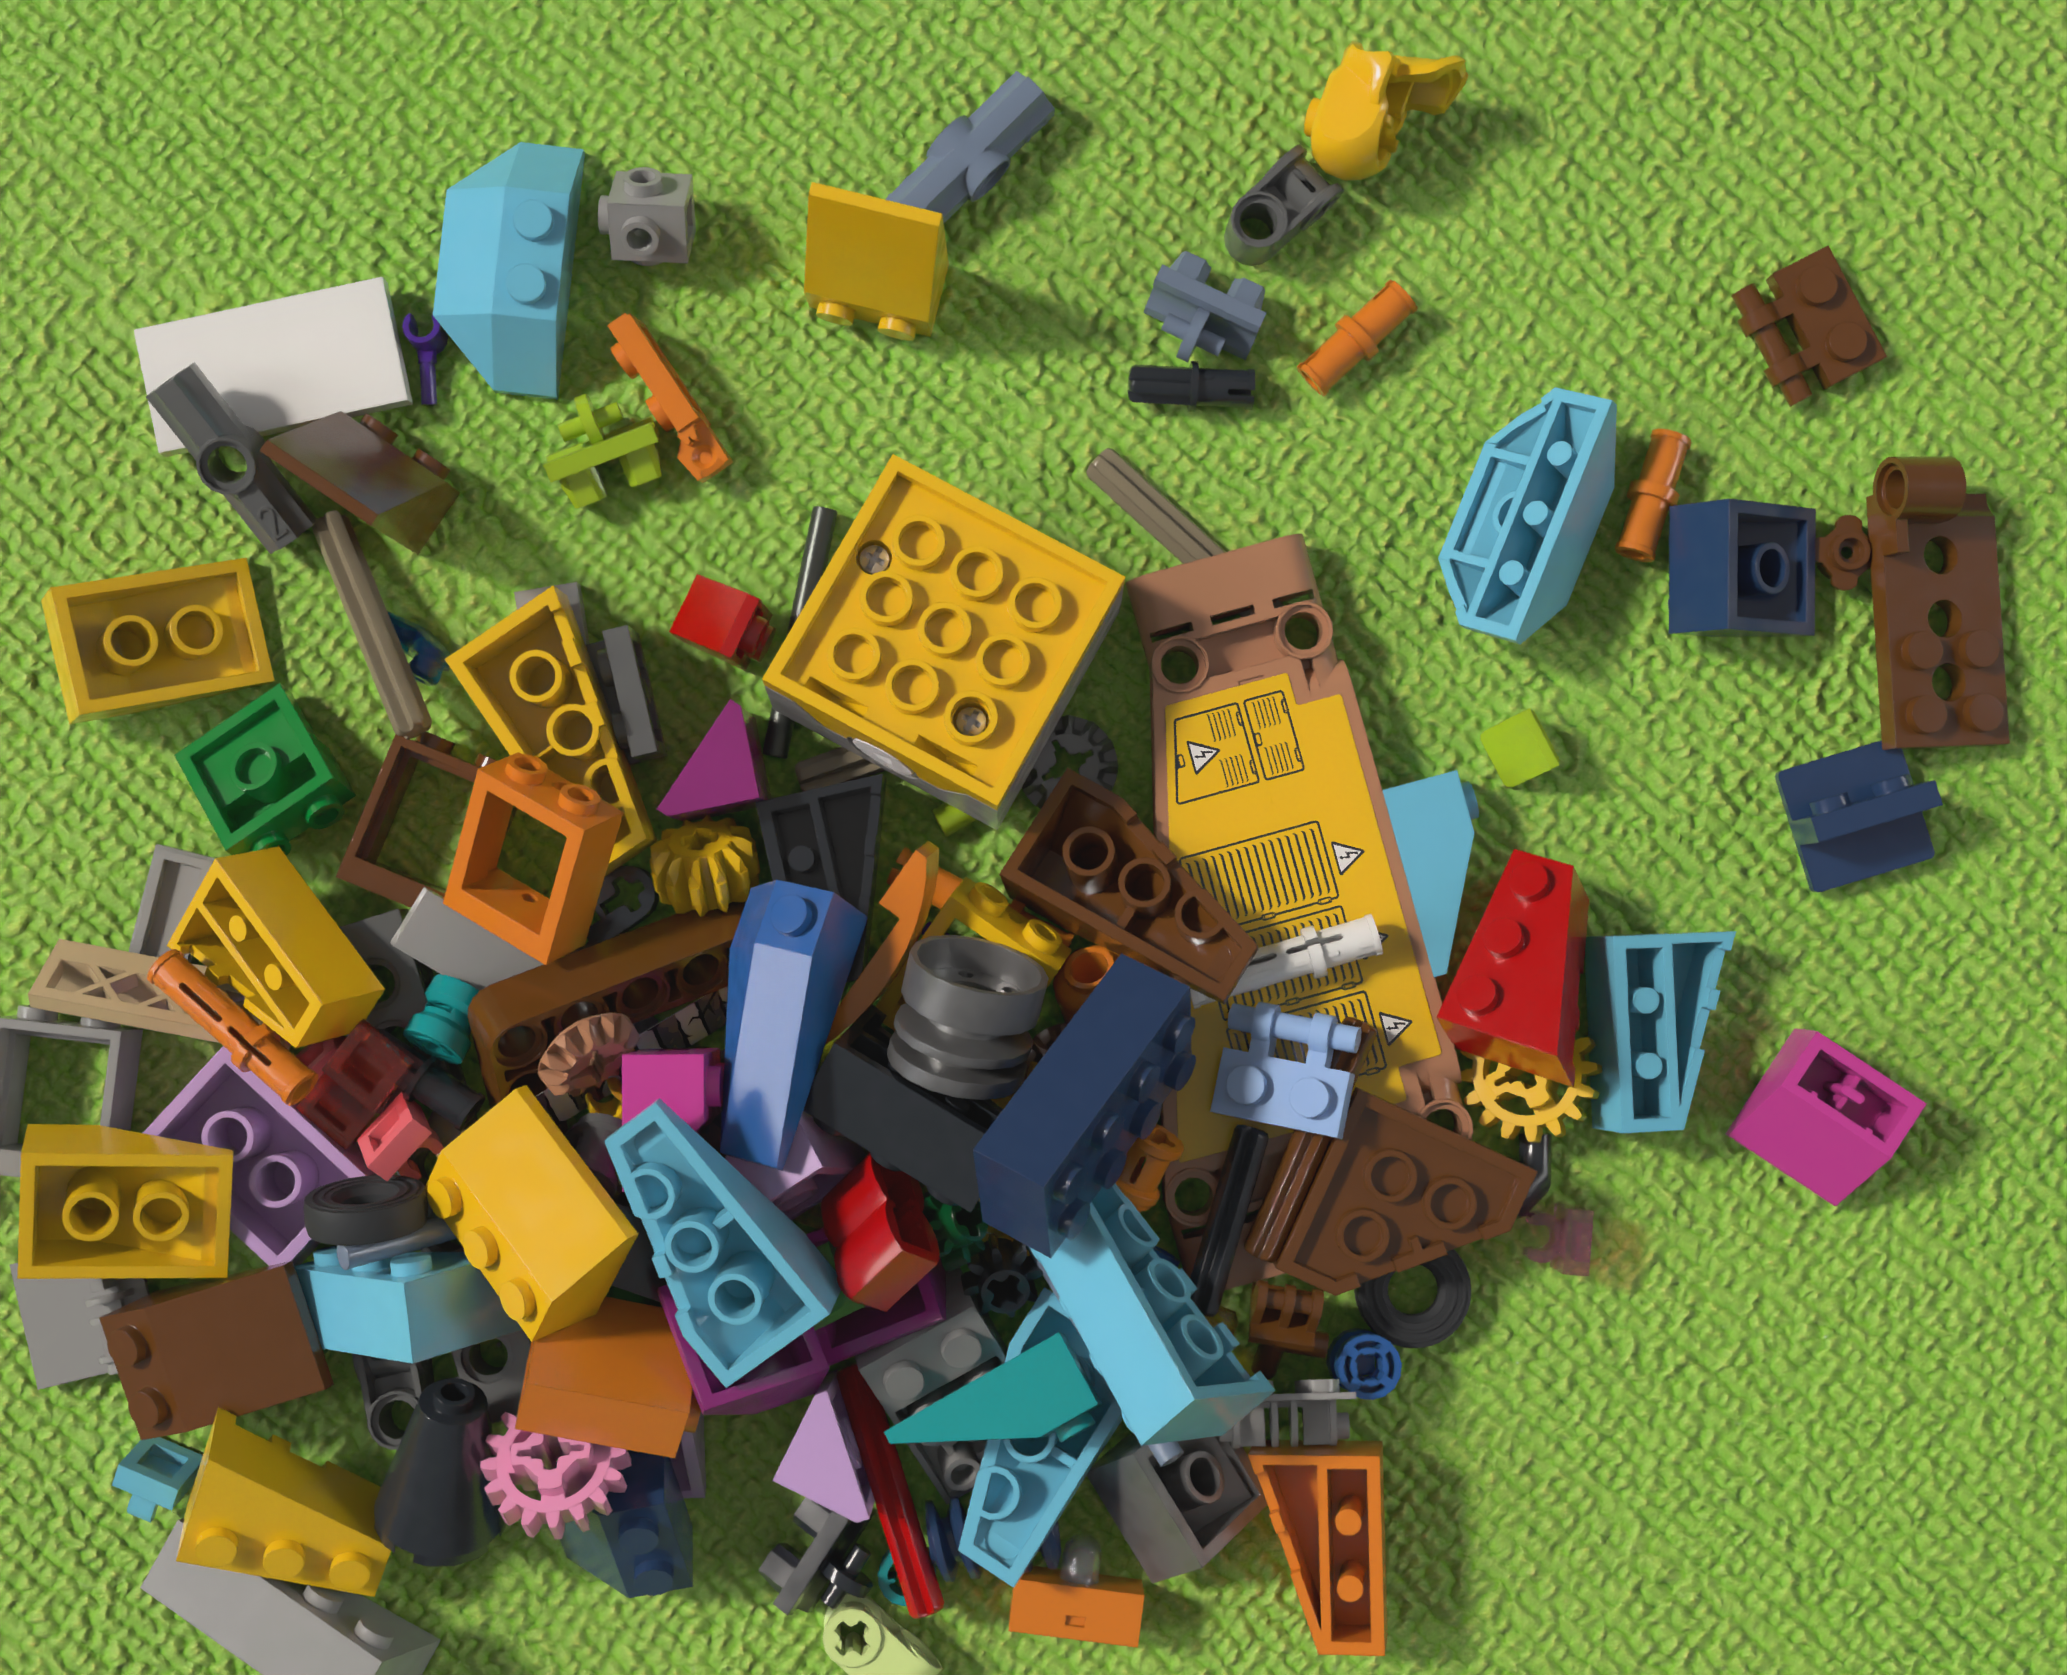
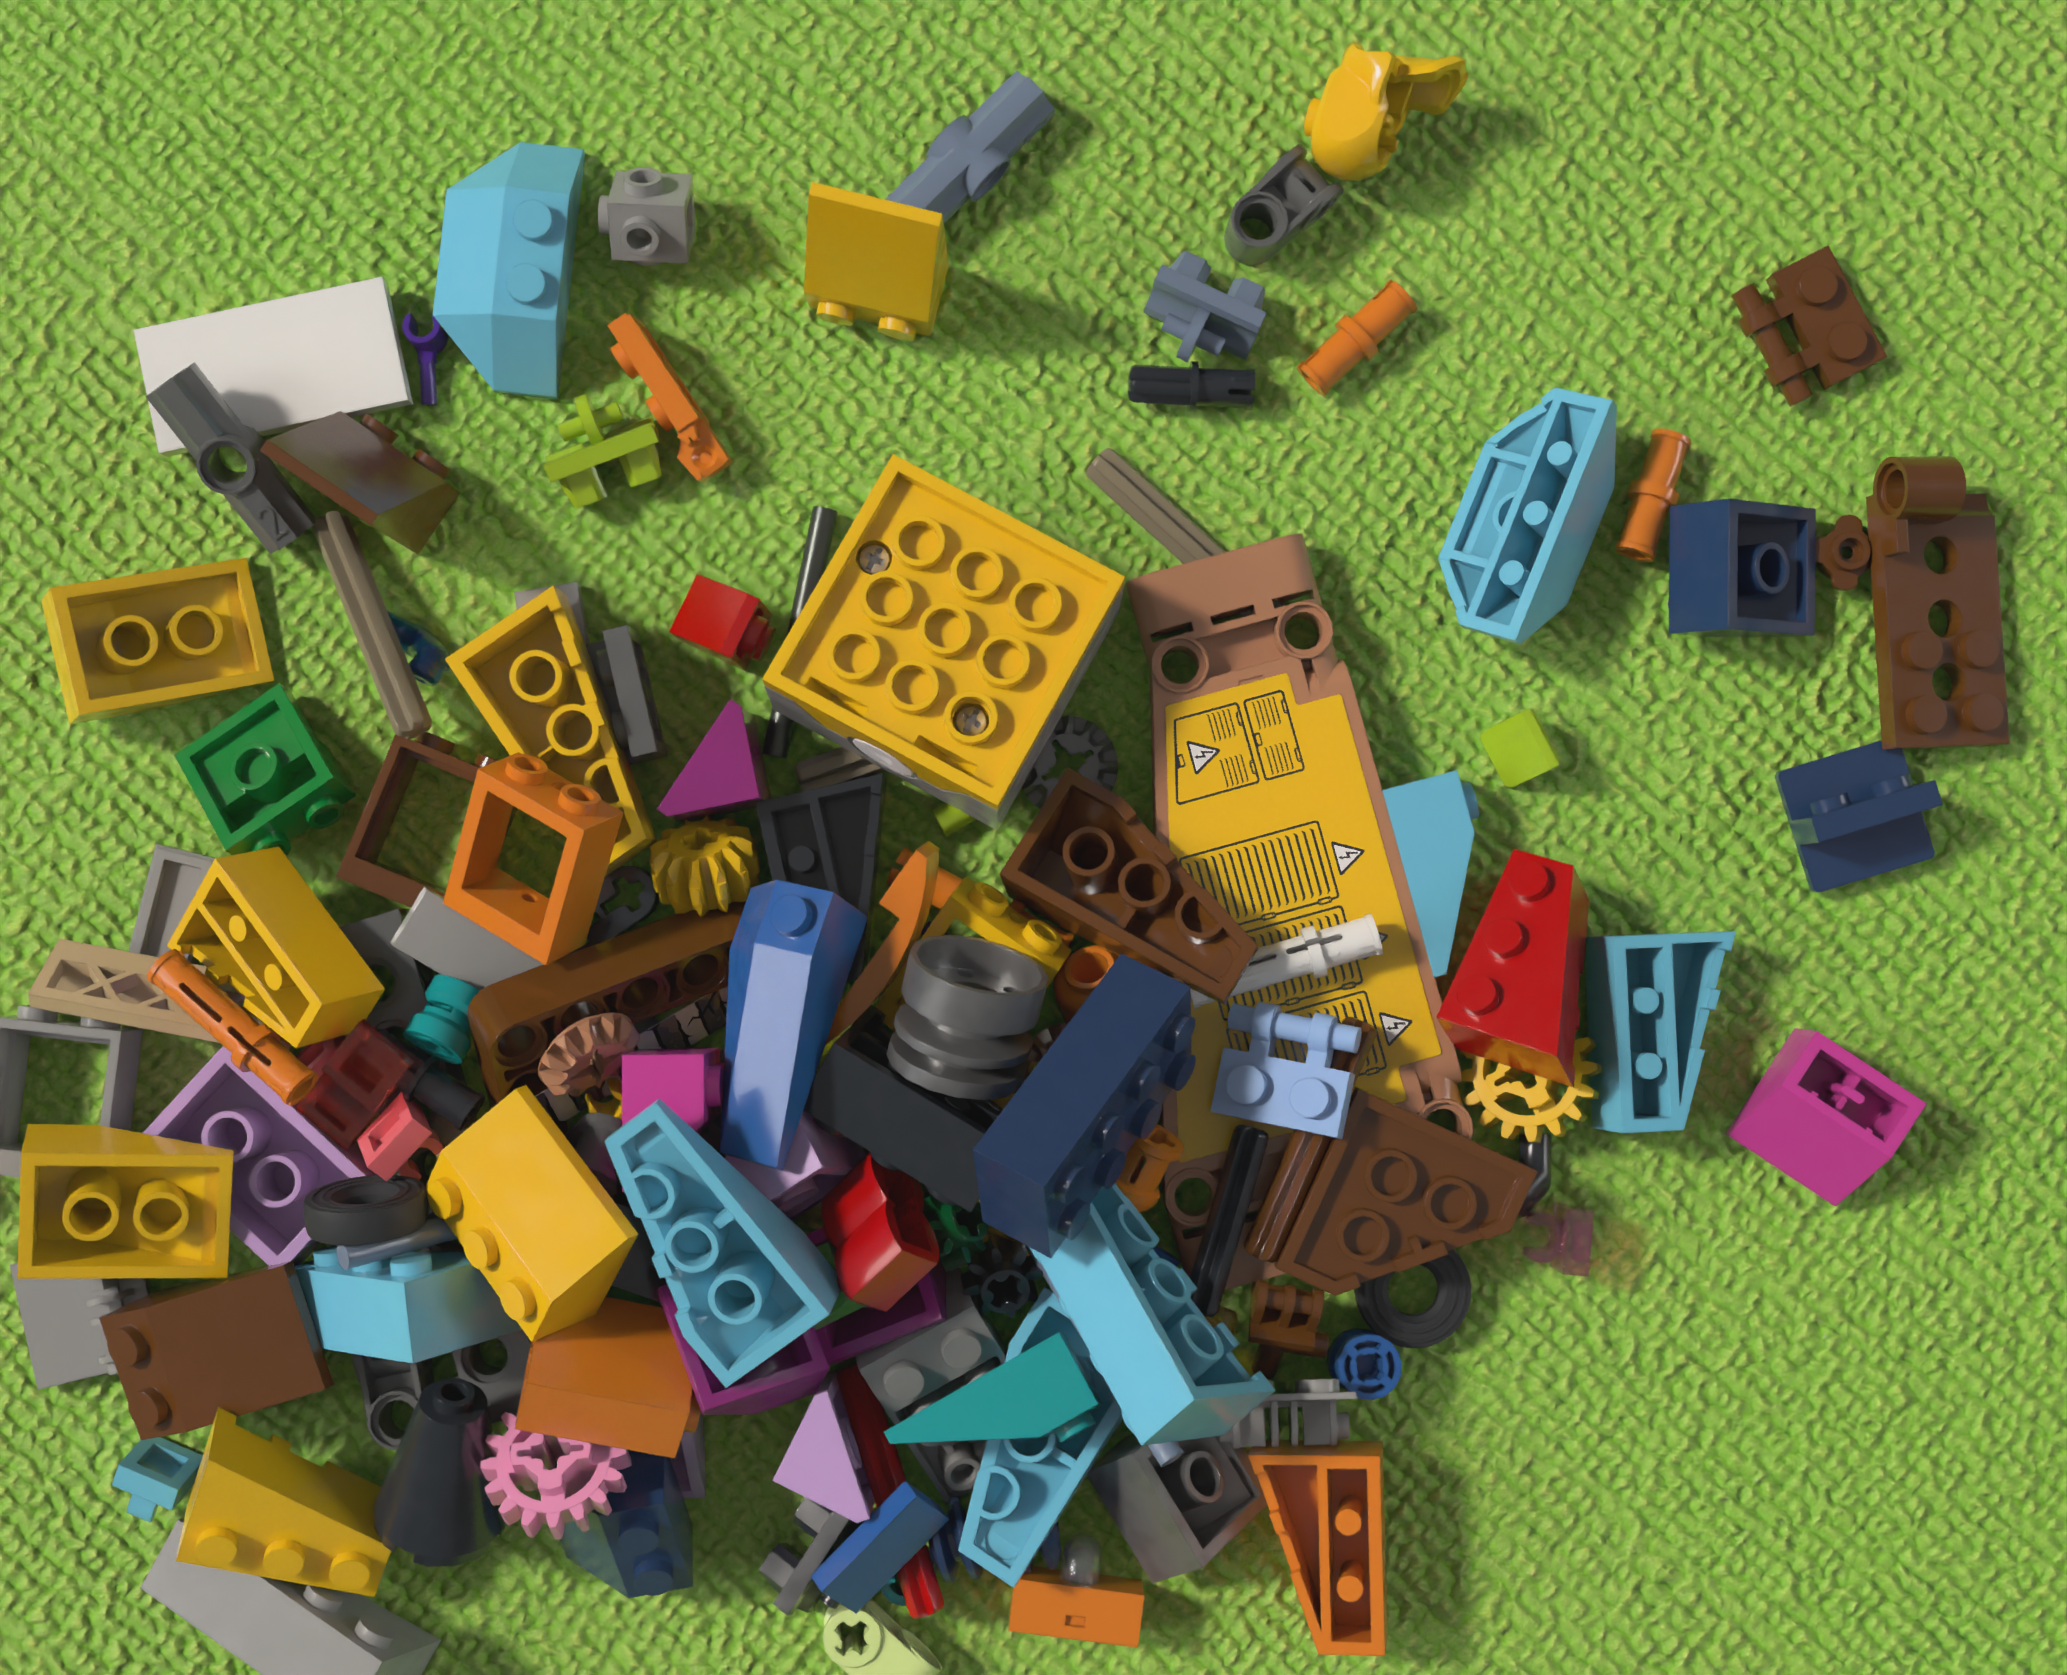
(879, 1547): none -> blue tile

